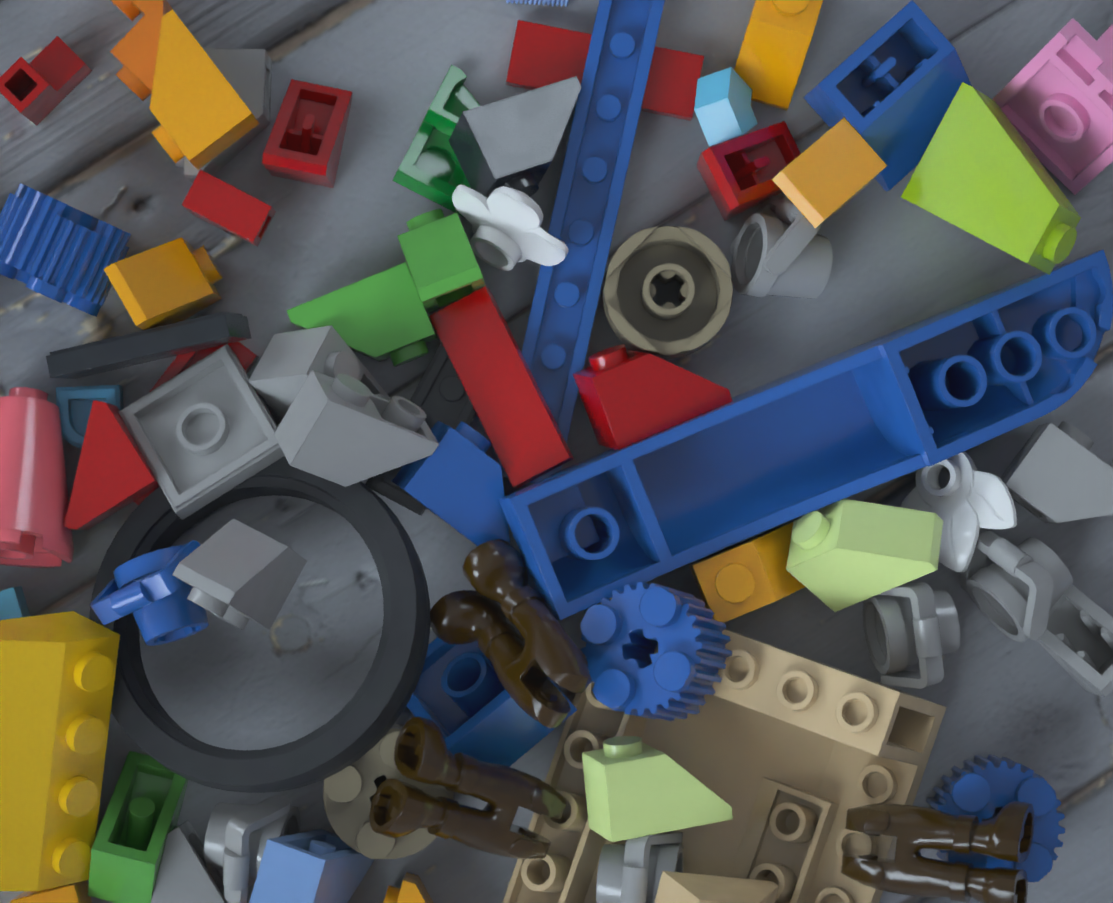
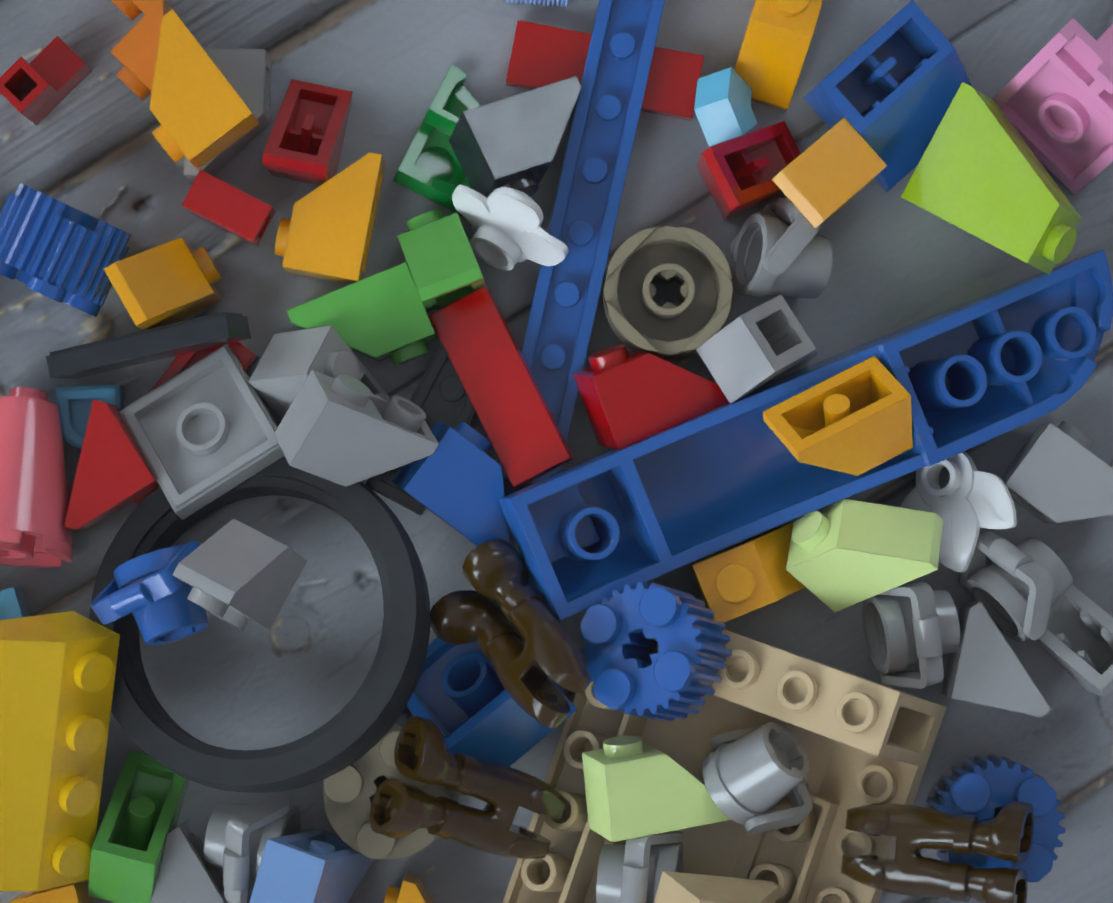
(334, 225): none -> light orange slope
(754, 771): none -> light grey piece
(756, 349): none -> light grey slope
(846, 420): none -> light orange slope
(987, 669): none -> light grey slope

